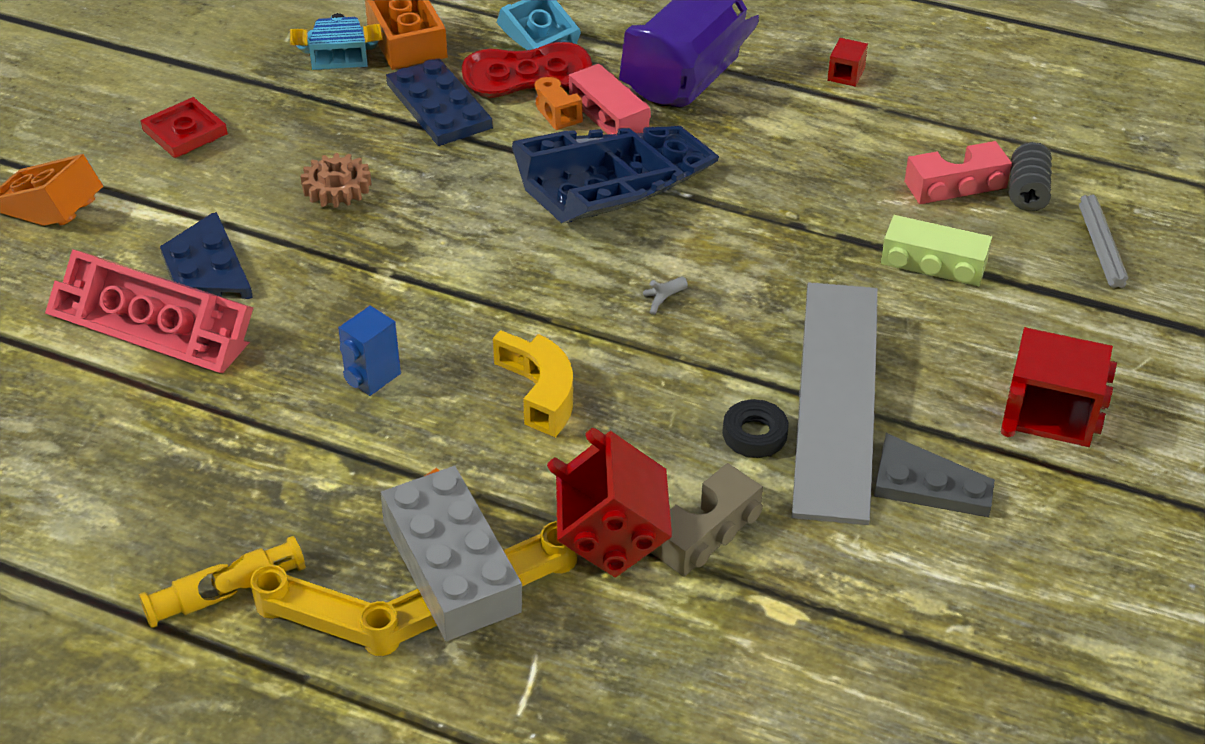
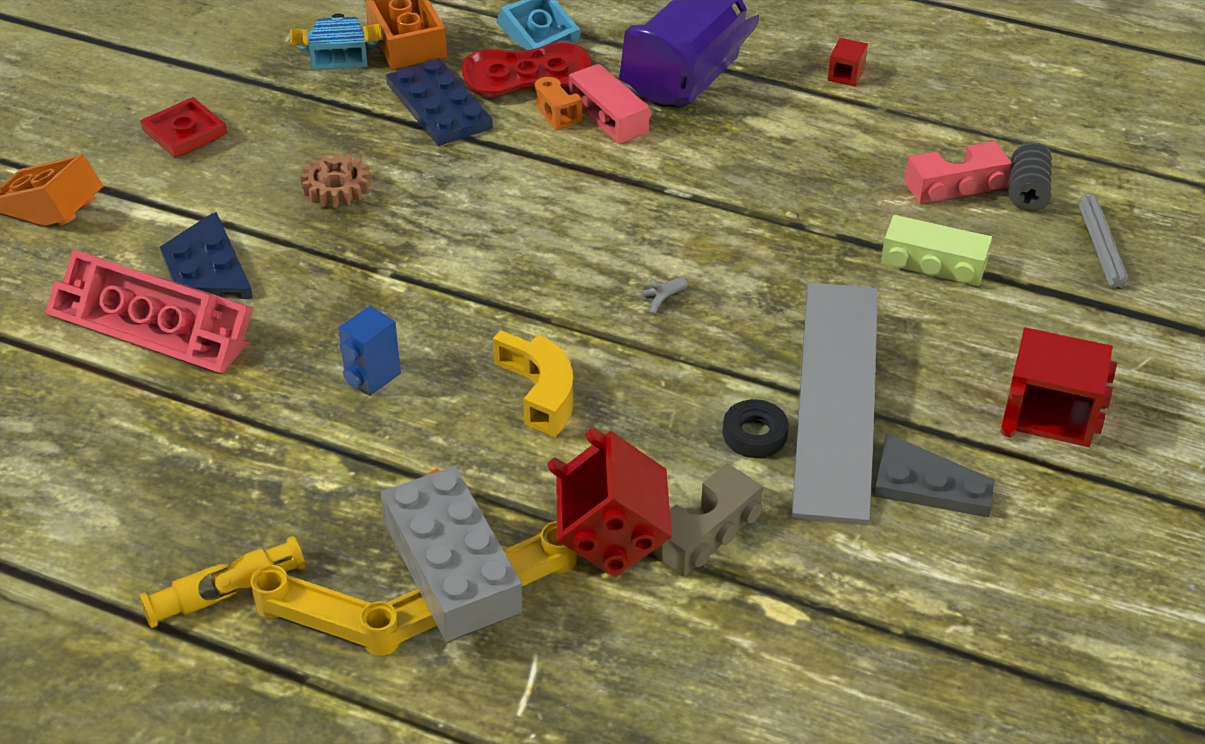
(607, 172): dark blue wedge -> none

